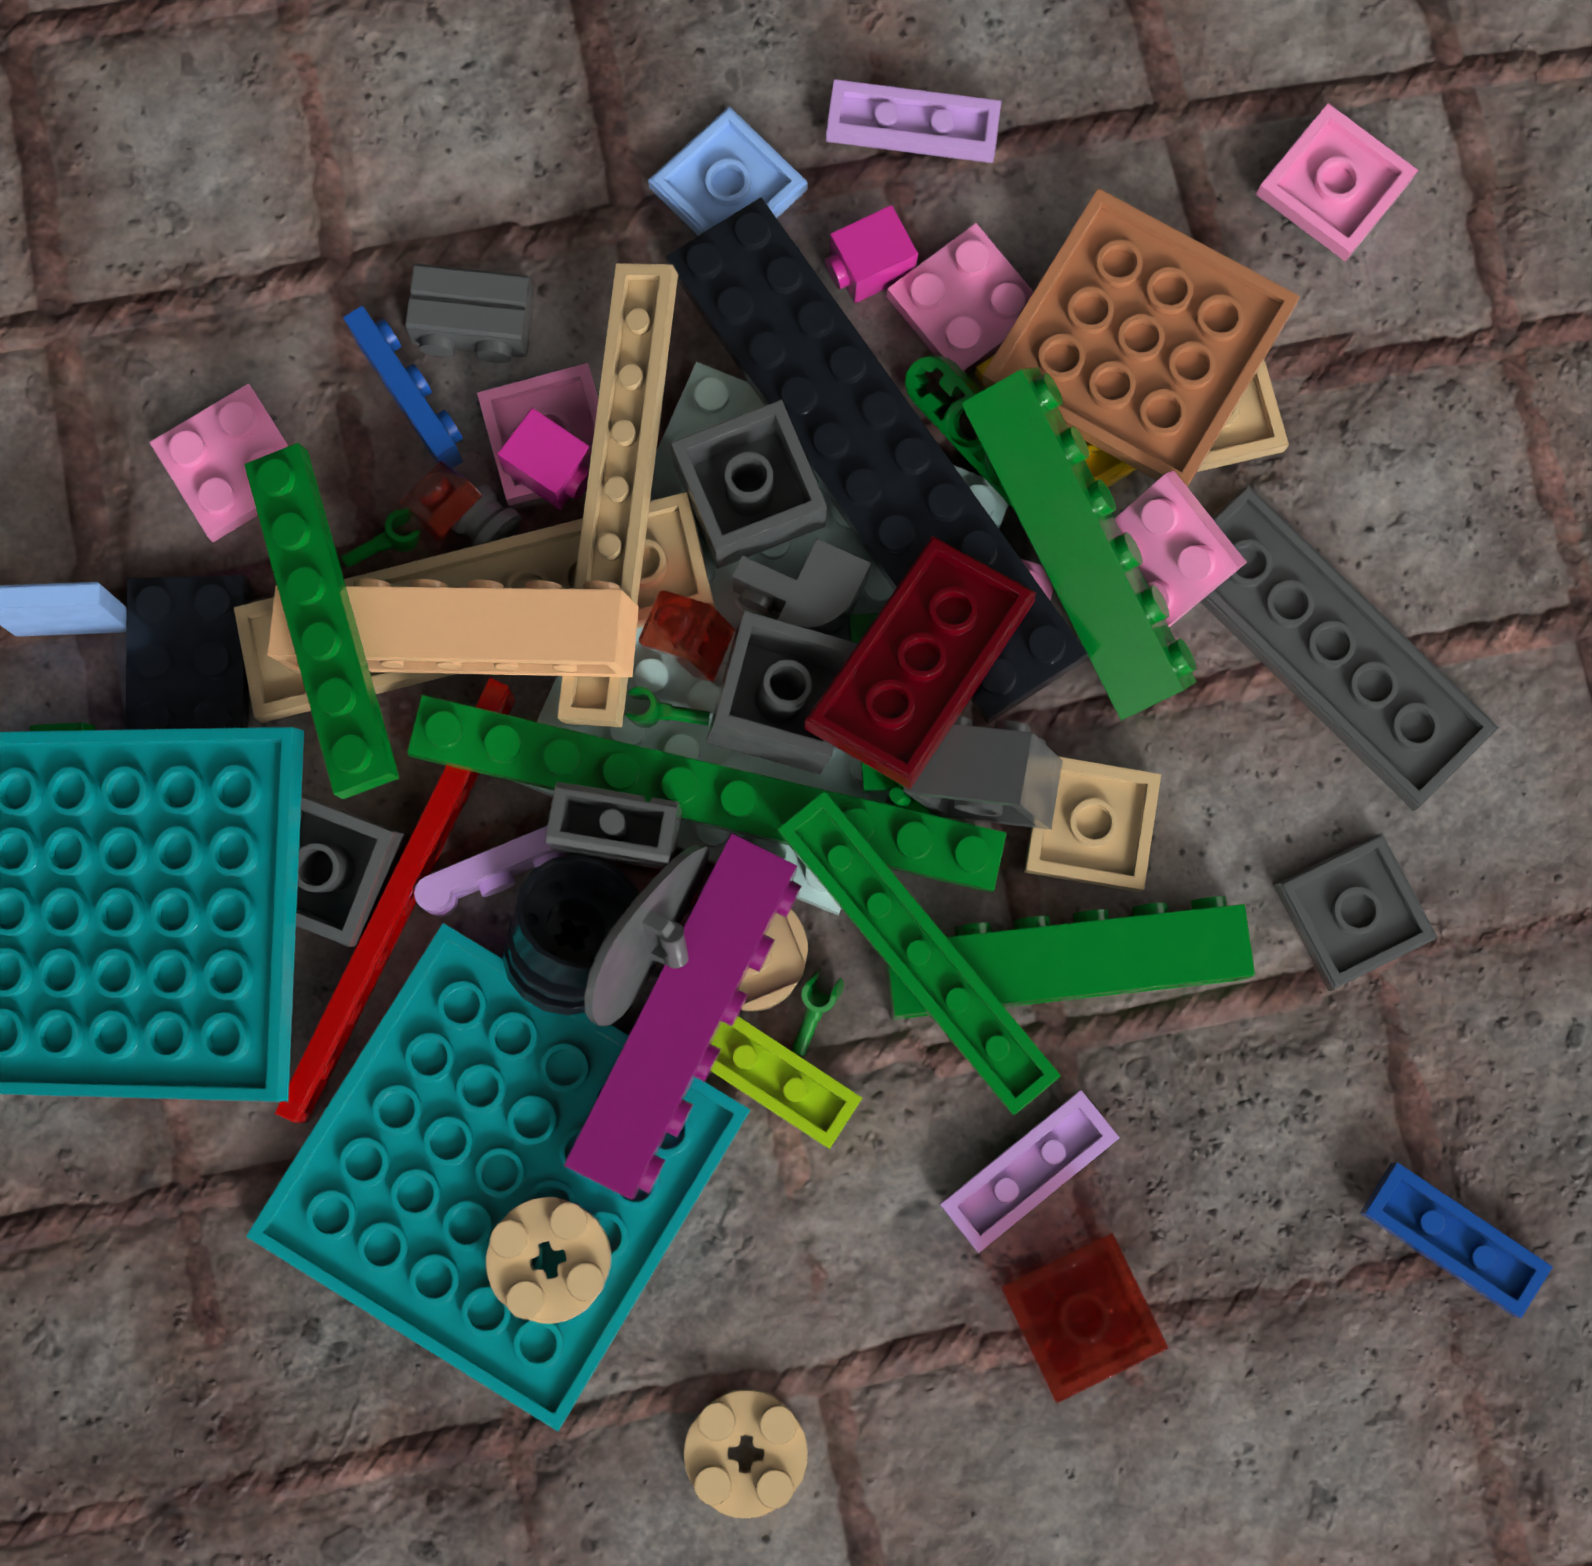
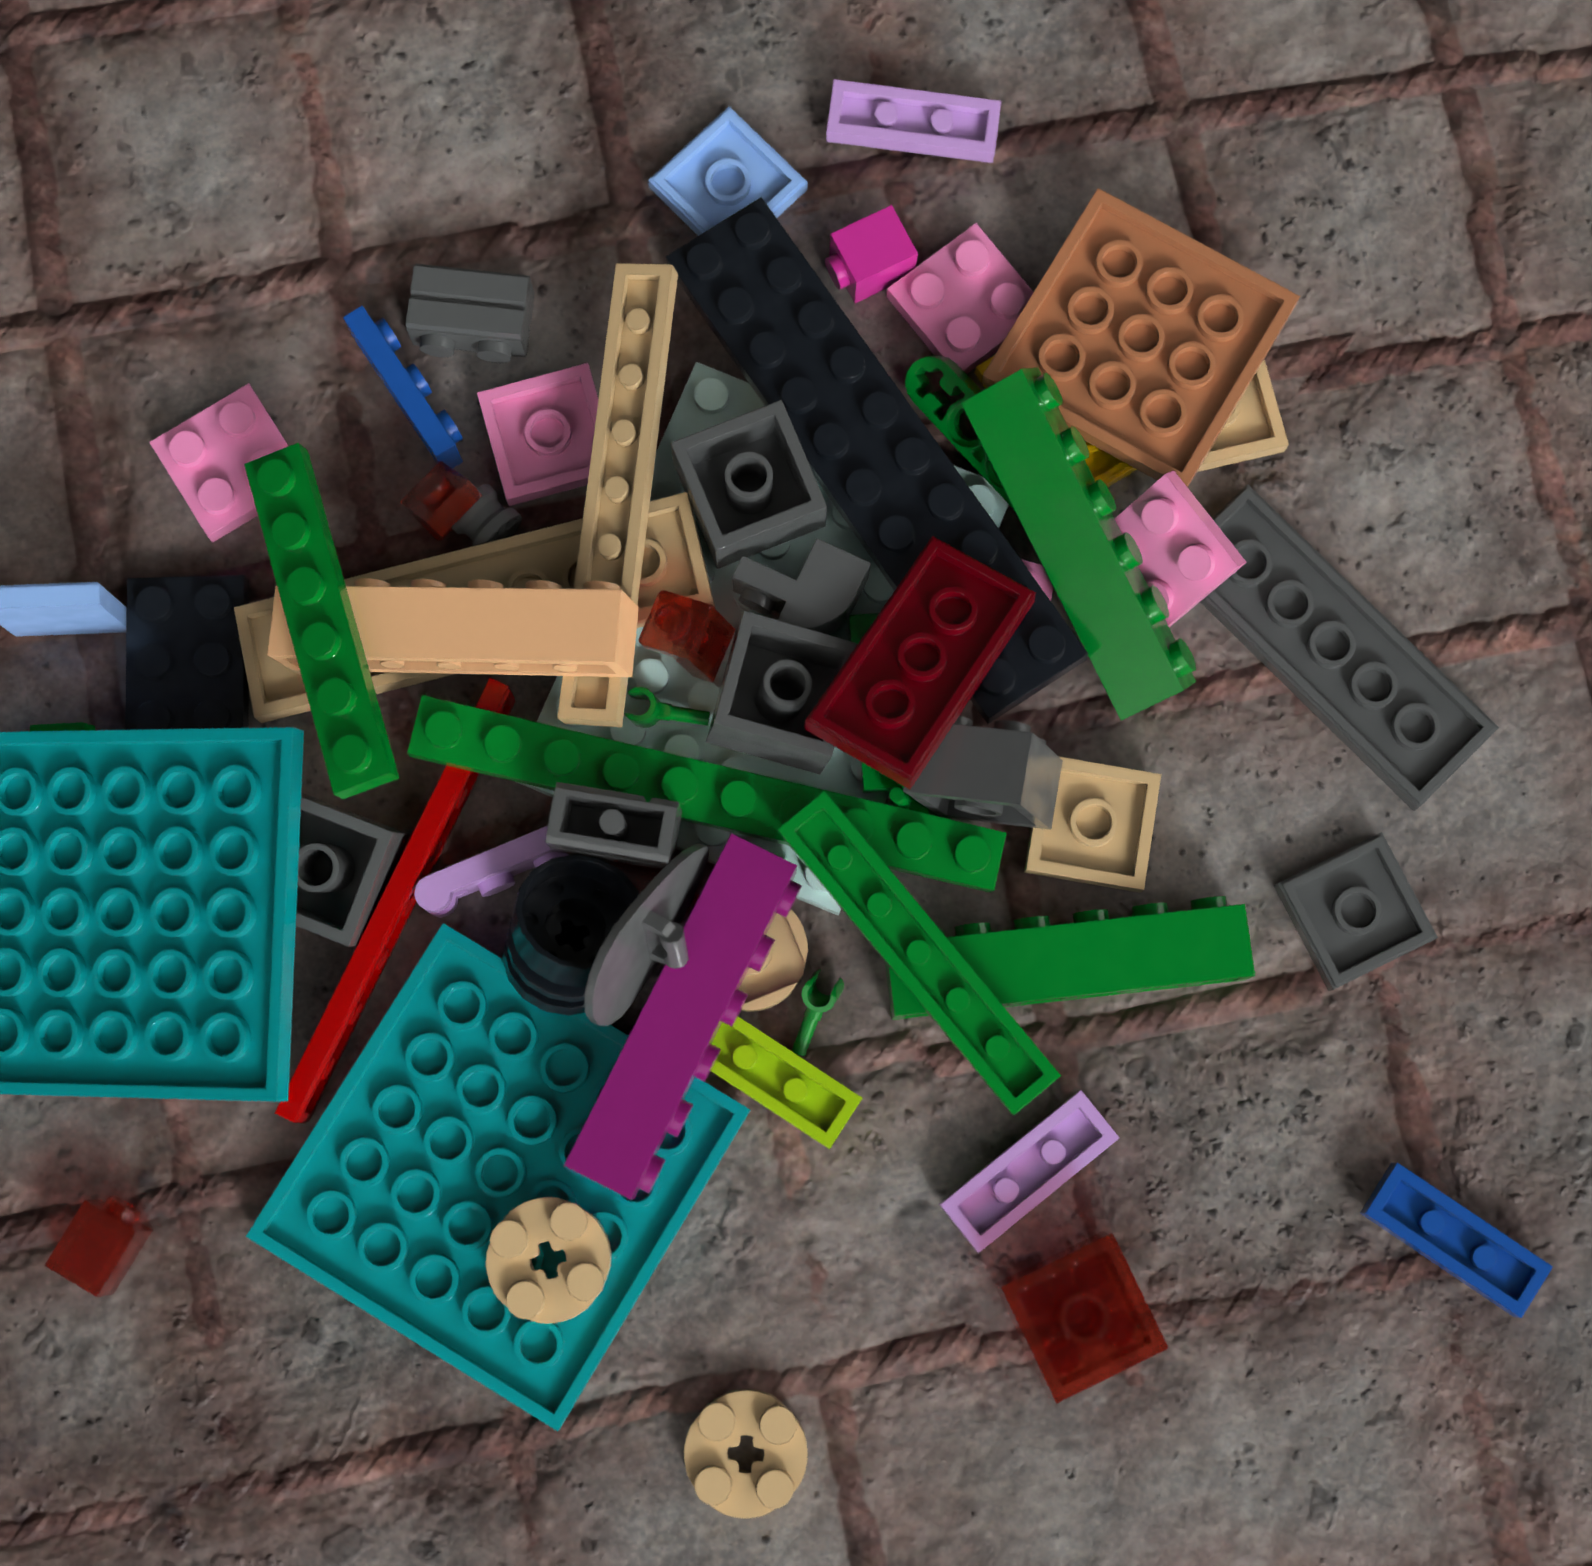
(100, 1245): none -> clear red brick
(385, 540): green hand -> none
(547, 459): dark pink brick -> none
(1336, 182): bright pink plate -> none

